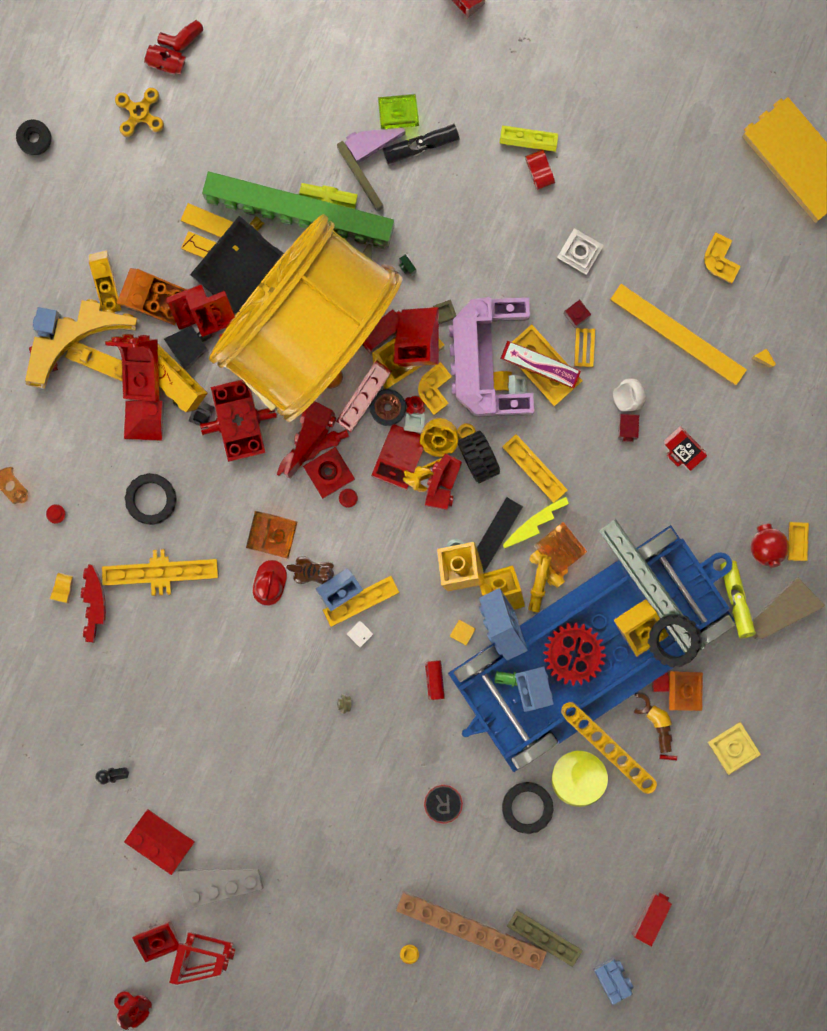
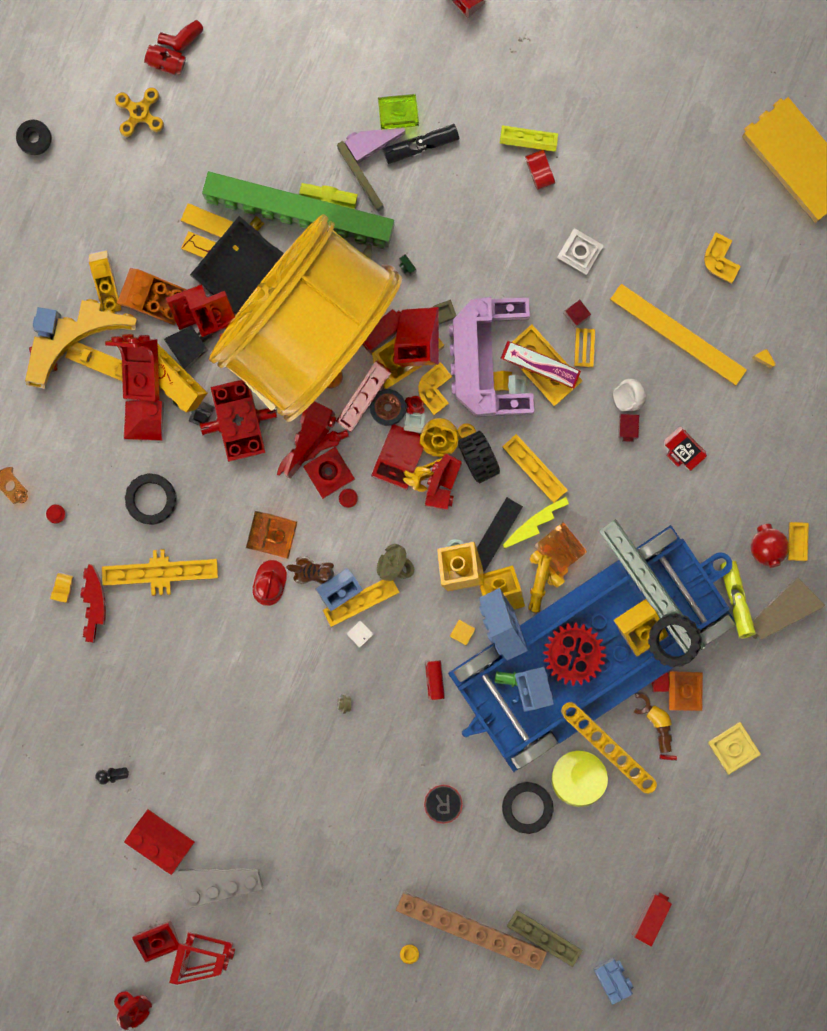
(392, 563): none -> olive tile

